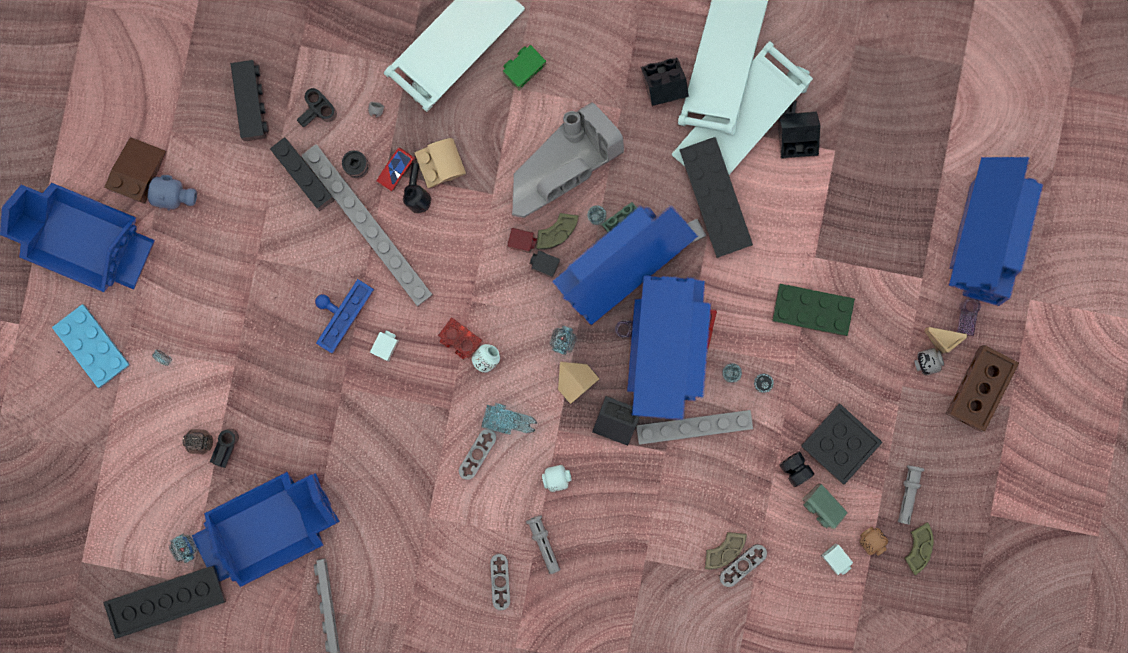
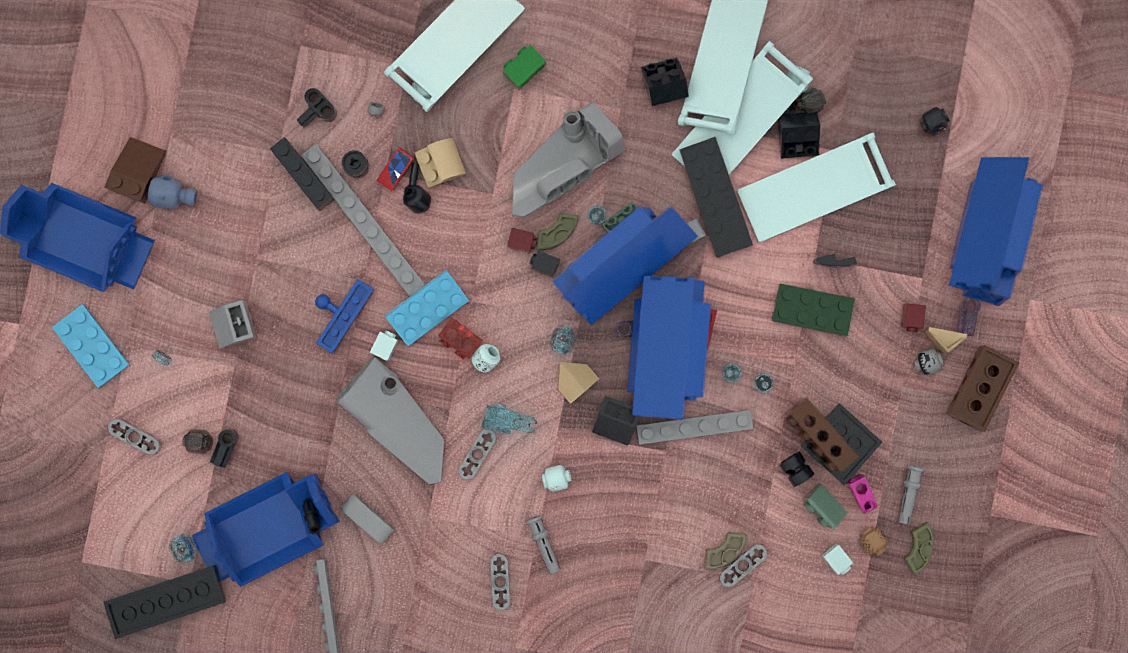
(124, 425): none -> light grey beam
(232, 324): none -> light grey slope
(248, 100): black brick -> none
(311, 517): none -> black axle
(367, 518): none -> light grey beam
(394, 419): none -> light grey panel
(426, 308): none -> medium azure plate
(811, 101): none -> clear smoke head
(813, 188): none -> light aqua flag
(830, 261): none -> black slope
(844, 453): none -> reddish brown brick
(862, 493): none -> dark pink leg
(913, 317): none -> dark red brick
(935, 121): none -> black head

